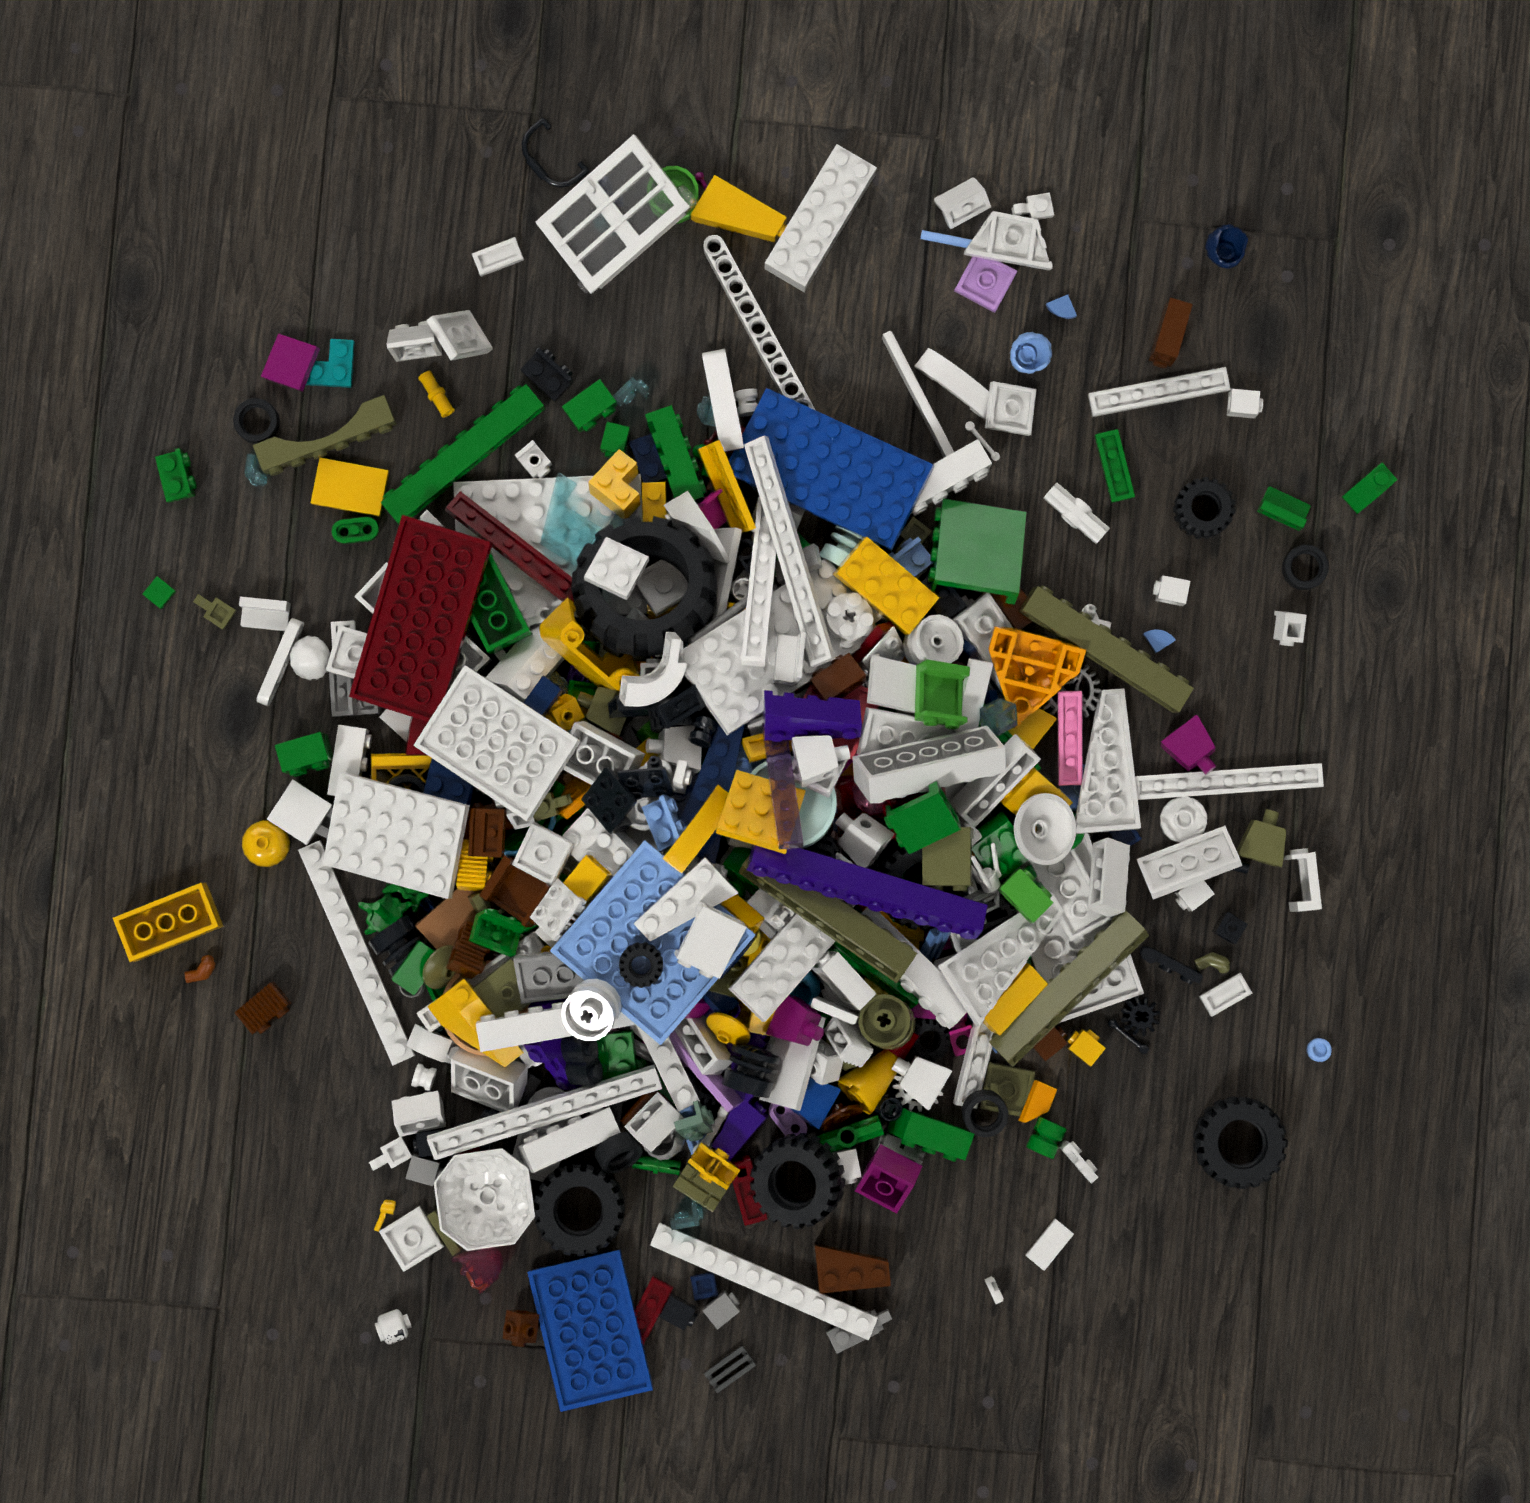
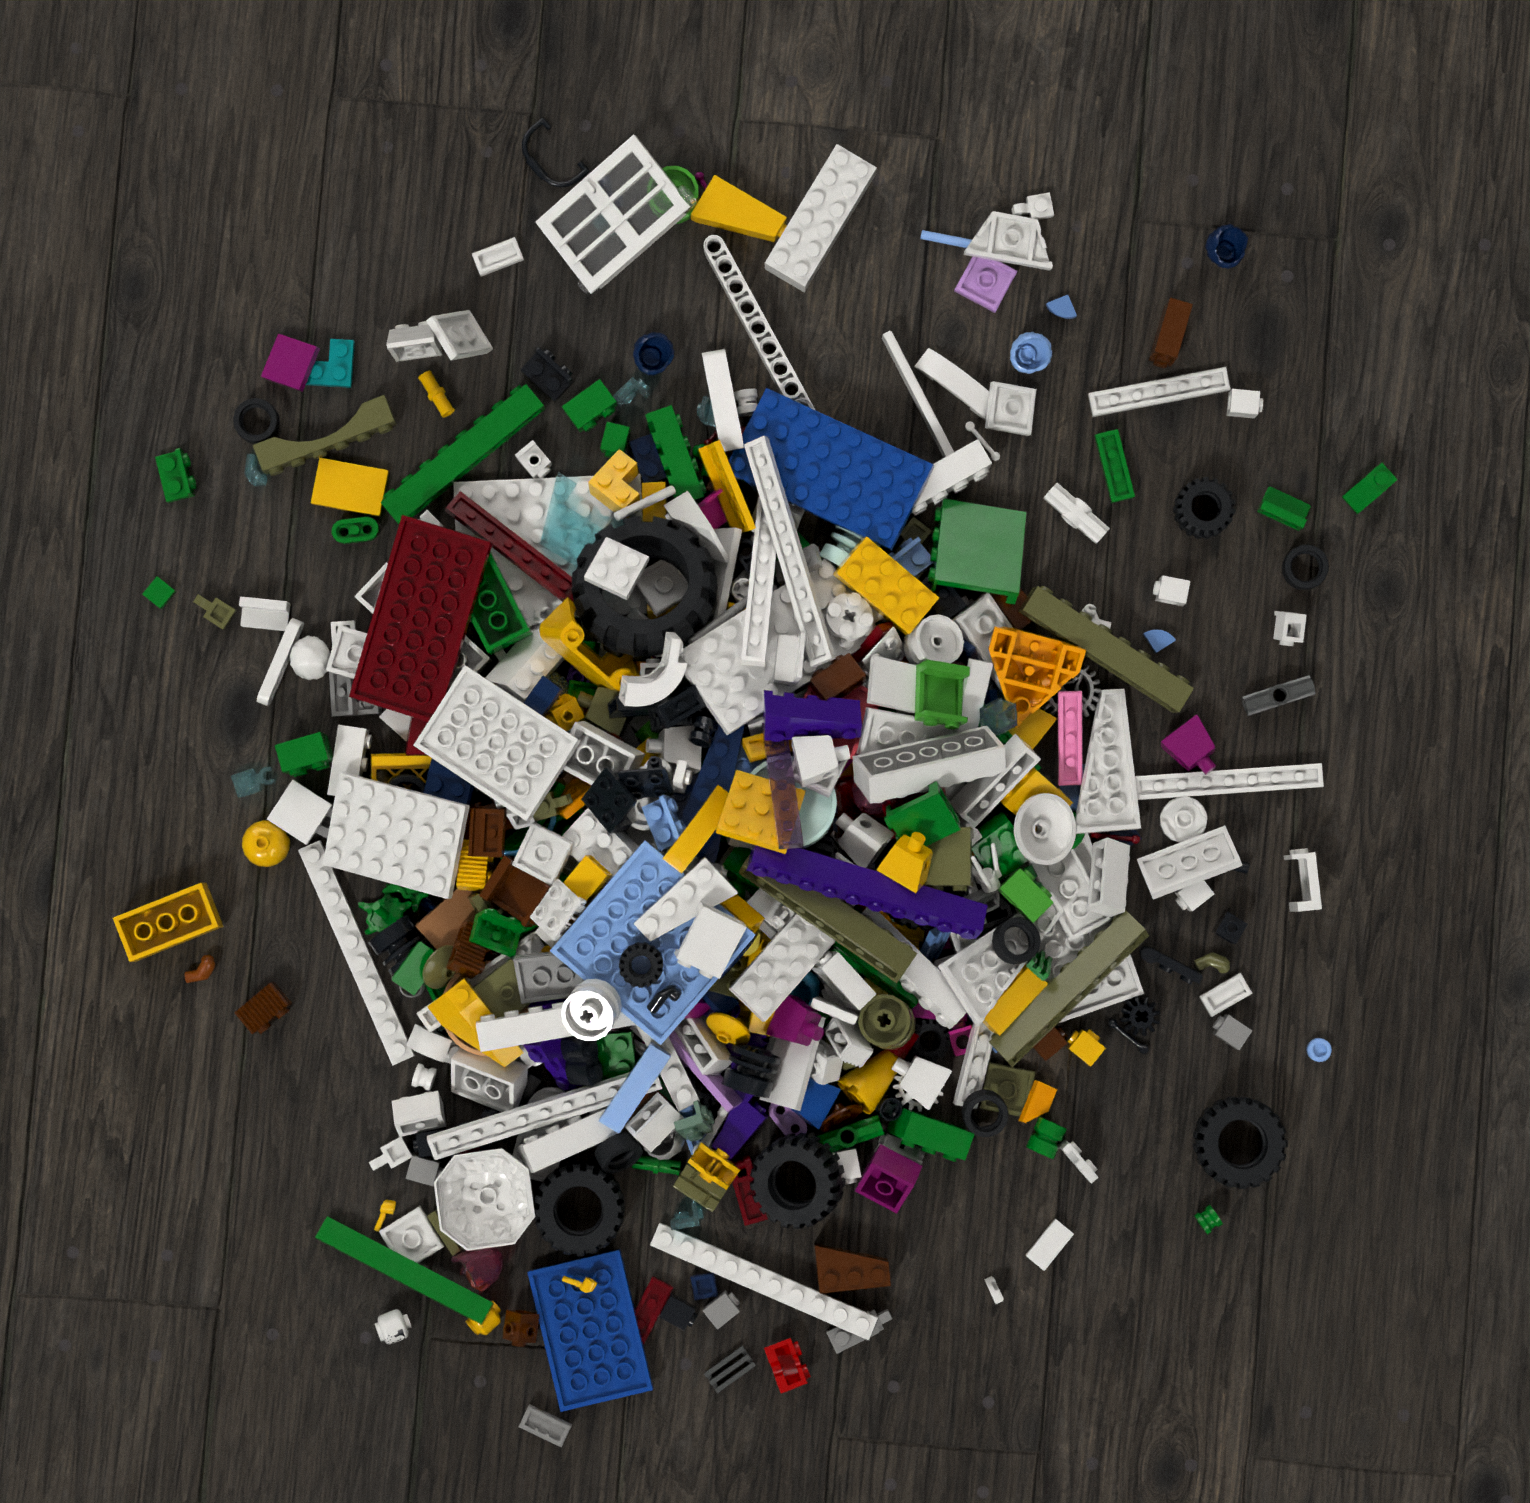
(249, 782): none -> clear light blue plate
(404, 1270): none -> green tile
(491, 1322): none -> yellow head
(545, 1425): none -> light grey plate
(586, 1286): none -> yellow hand
(634, 1087): none -> light blue tile
(644, 503): none -> white bar
(653, 353): none -> dark blue hair
(661, 996): none -> black arm
(786, 1365): none -> red cylinder
(908, 862): none -> yellow torso
(963, 202): white panel -> none
(1033, 939): none -> black tyre
(1043, 964): none -> green tile
(1135, 838): none -> dark red hinge
(1208, 1219): none -> green wheel
(1231, 1031): none -> light grey brick
(1264, 699): none -> dark grey piece
(1264, 840): olive torso -> none

